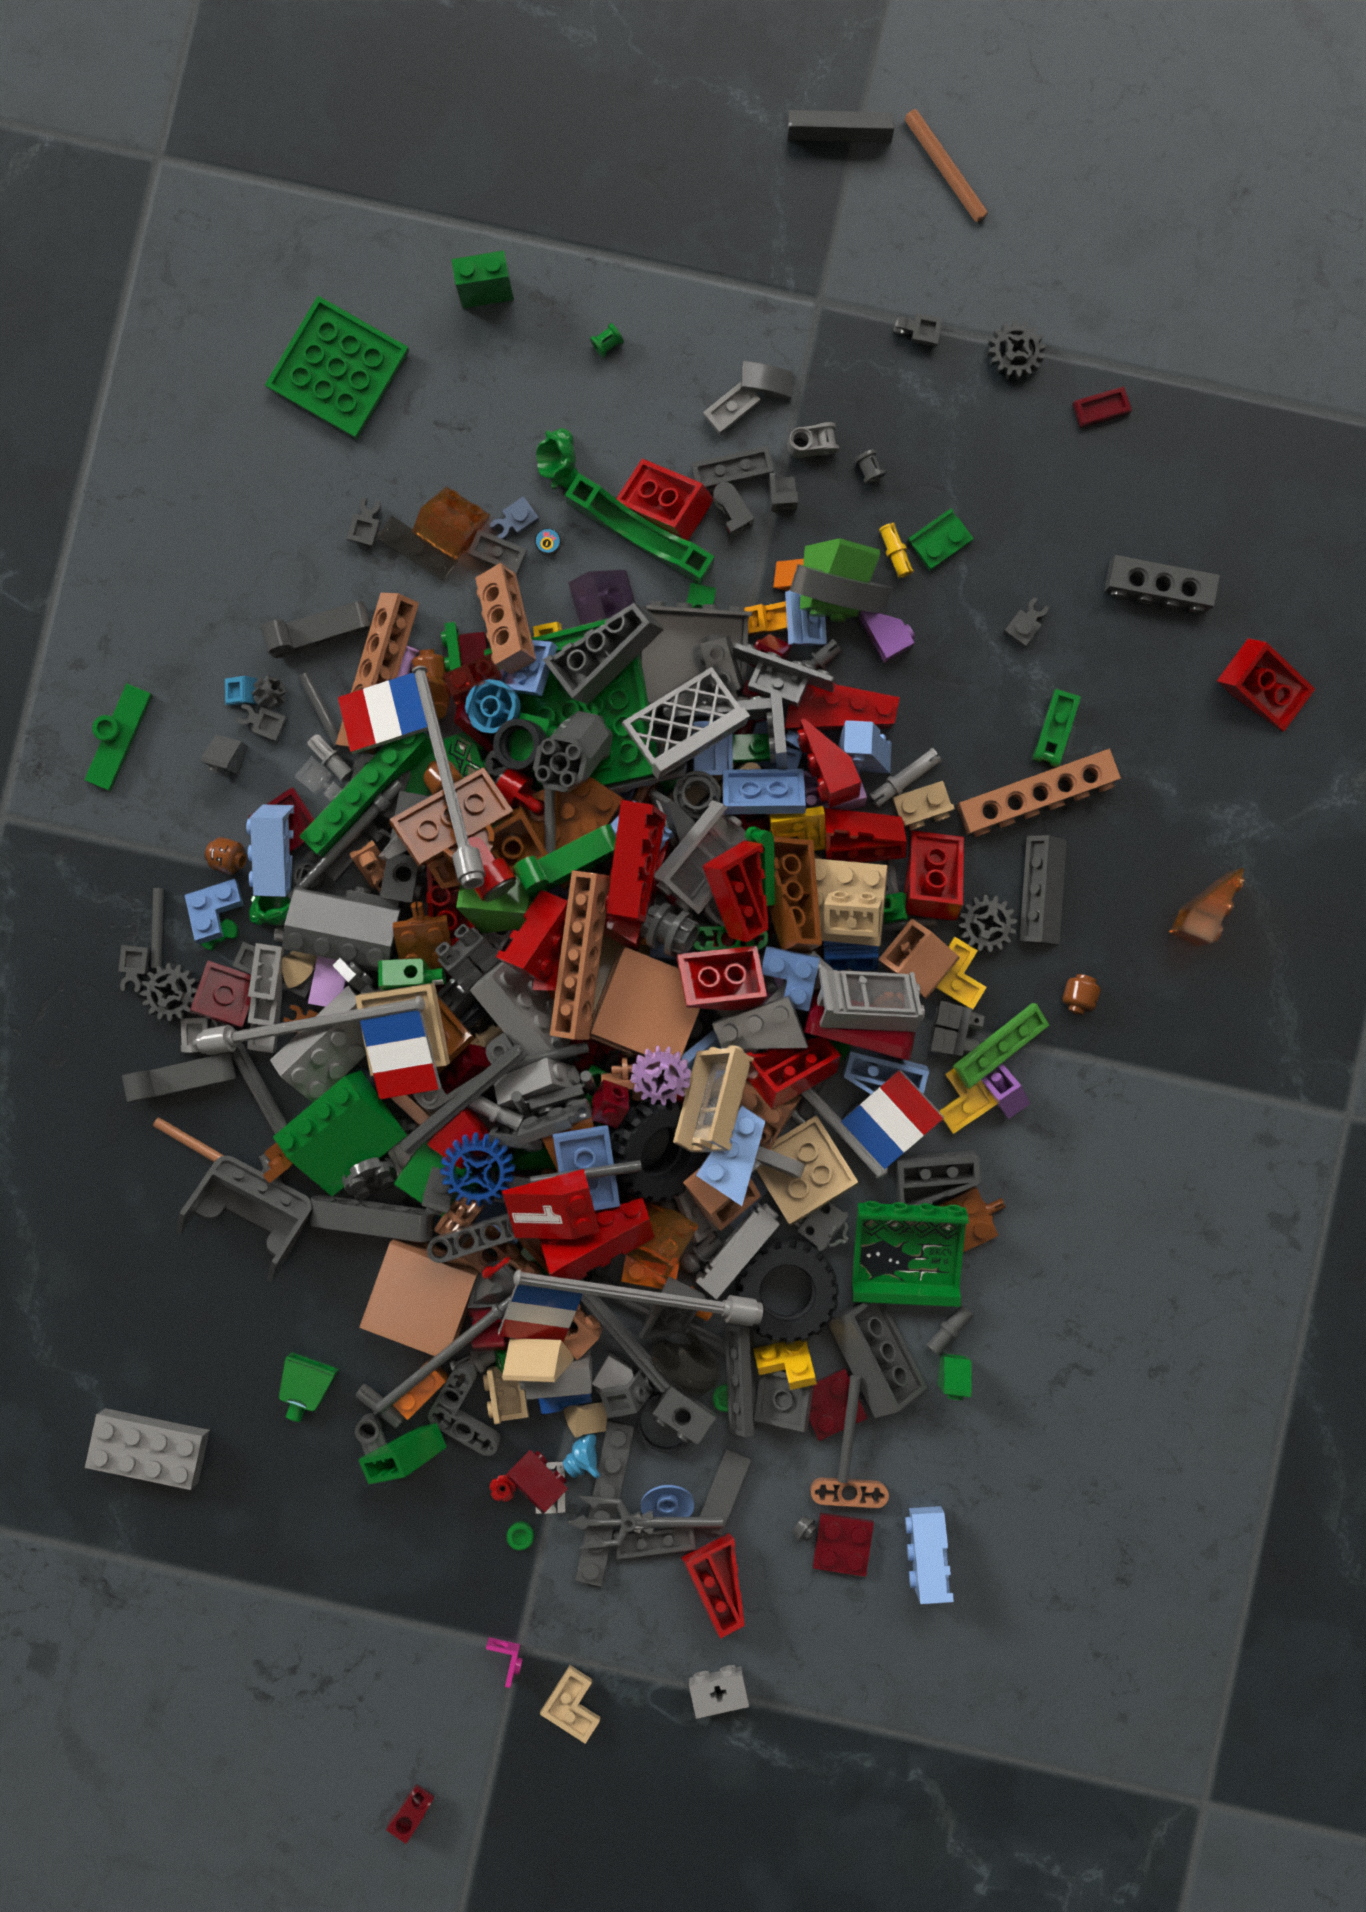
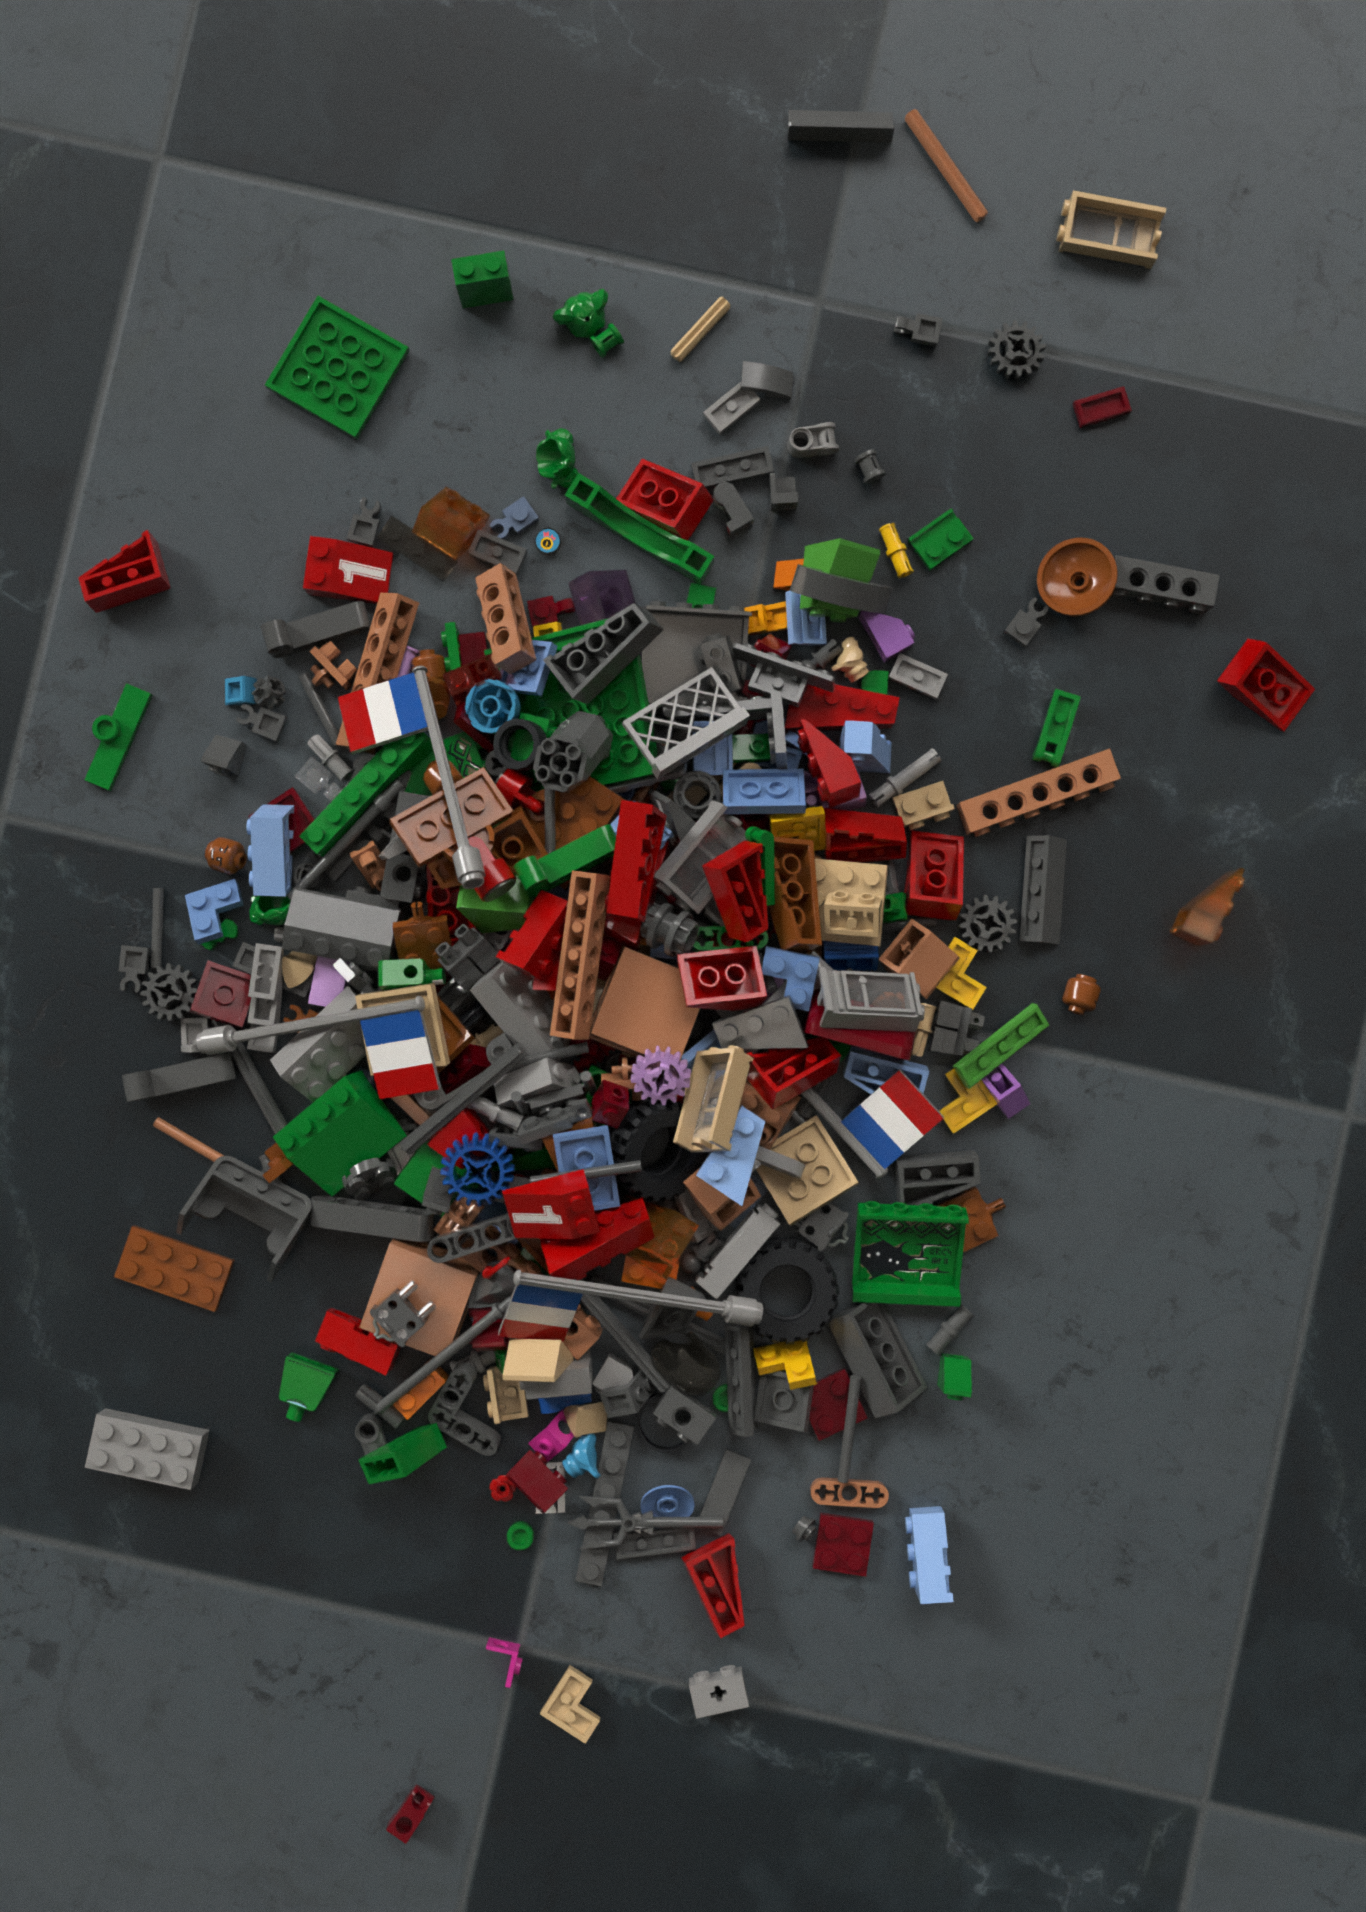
(126, 576): none -> red wedge
(174, 1268): none -> dark orange plate
(325, 656): none -> nougat hips
(342, 1334): none -> red wedge
(346, 570): none -> red slope
(396, 1318): none -> dark grey piece
(546, 611): none -> dark red plate
(551, 1439): none -> dark pink bracket
(580, 306): none -> green hair
(608, 957): none -> dark red brick
(700, 329): none -> tan axle
(851, 660): none -> tan animal
(875, 681): none -> green tile
(917, 676): none -> light grey plate
(923, 1030): none -> tan axle
(1074, 561): none -> dark orange dish
(1110, 228): none -> door

